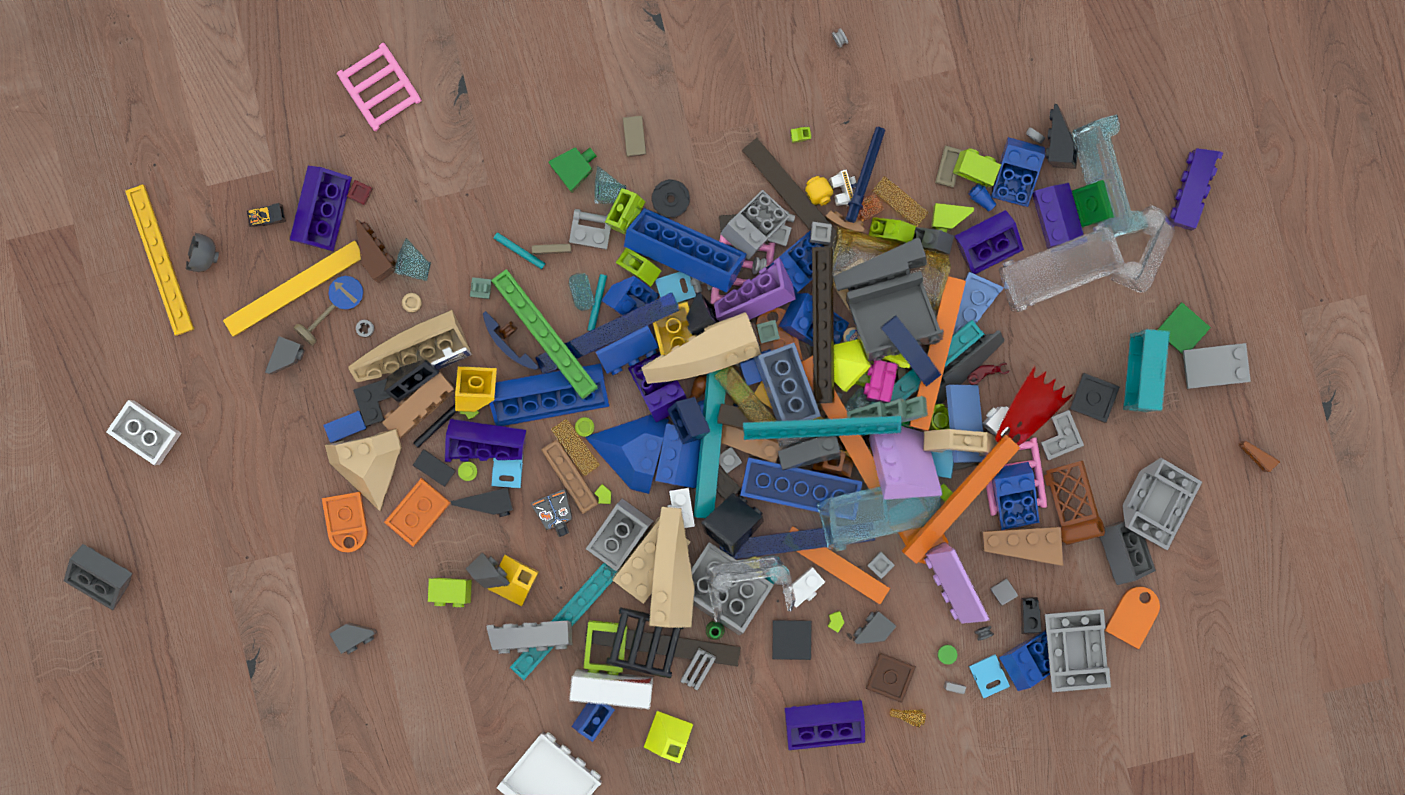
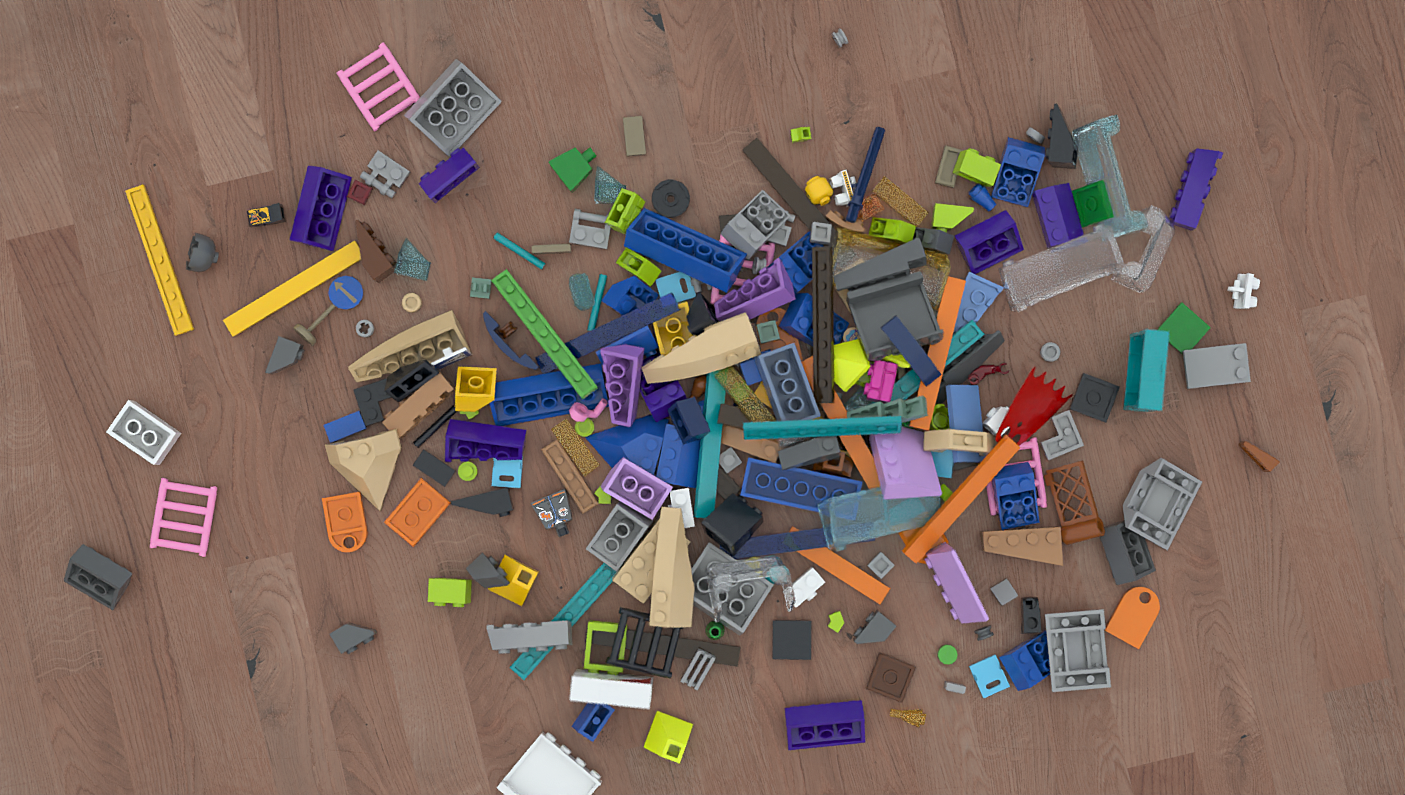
(207, 511): none -> bright pink bar
(389, 170): none -> light grey plate
(448, 174): none -> dark purple slope
(453, 107): none -> light grey slope
(580, 412): none -> bright pink plate
(623, 378): none -> medium lavender wedge
(636, 488): none -> lavender slope
(1050, 352): none -> light grey tile
(1242, 291): none -> white hips

